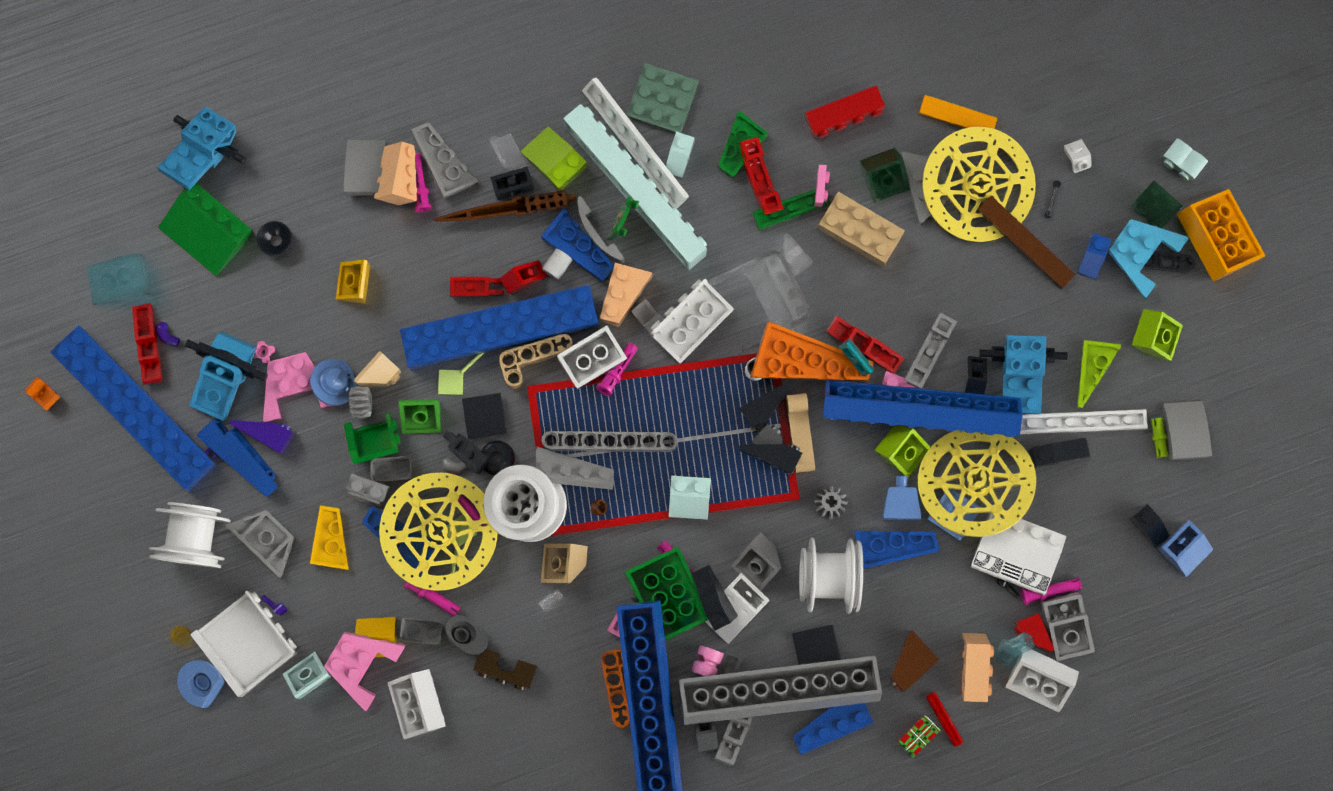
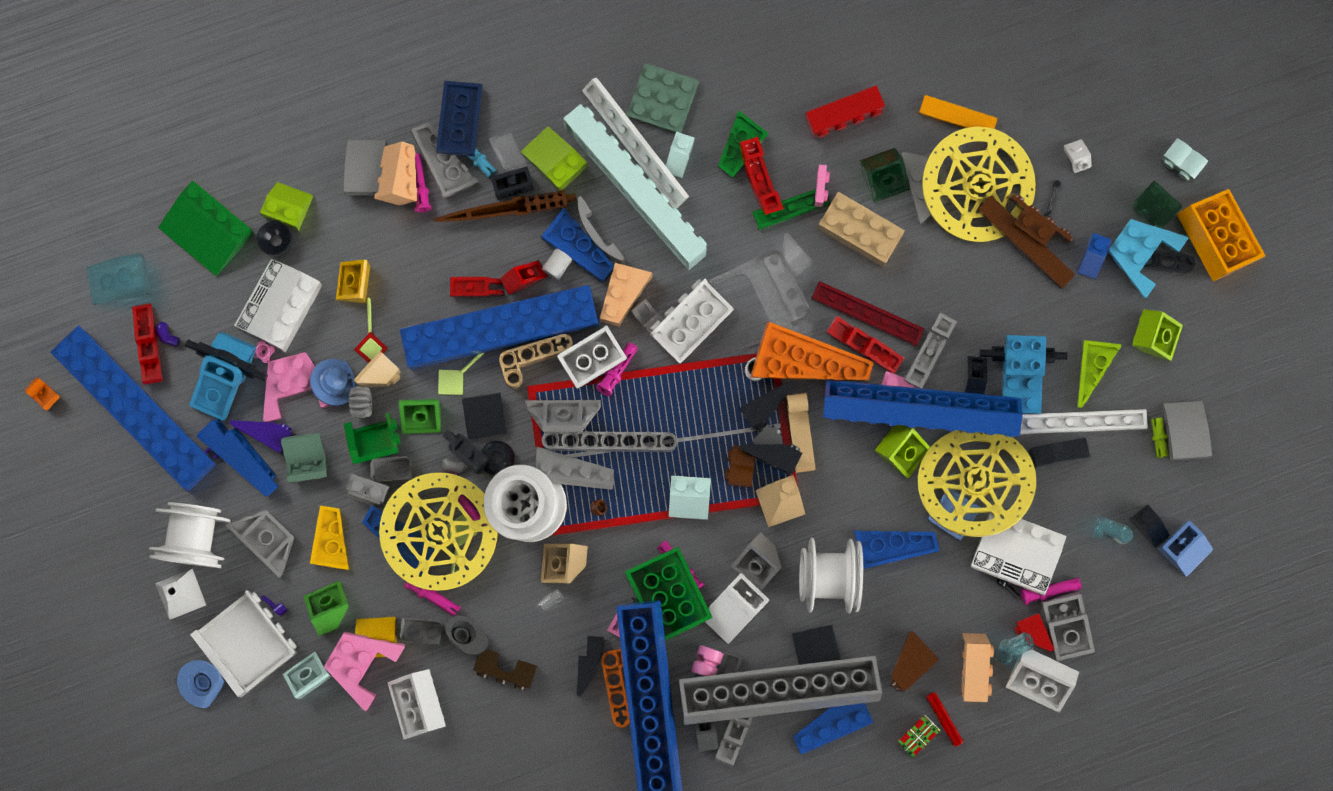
(180, 594): none -> white slope
(180, 635): clear yellow tile -> none
(203, 145): dark azure piece -> none
(278, 305): none -> white slope
(286, 205): none -> lime slope
(304, 457): none -> sand green bracket
(326, 607): none -> bright green slope
(370, 344): none -> piece
(459, 118): none -> dark blue plate
(481, 162): none -> medium azure pin
(562, 414): none -> light grey wing
(588, 664): none -> black slope
(616, 229): green flag -> none
(713, 598): black slope -> none
(740, 469): none -> reddish brown brick
(780, 501): none -> tan slope
(825, 506): light grey gear -> none
(856, 357): teal slope -> none
(867, 313): none -> dark red tile
(901, 502): medium blue torso -> none
(1036, 225): none -> reddish brown bracket
(1119, 532): none -> clear light blue leg

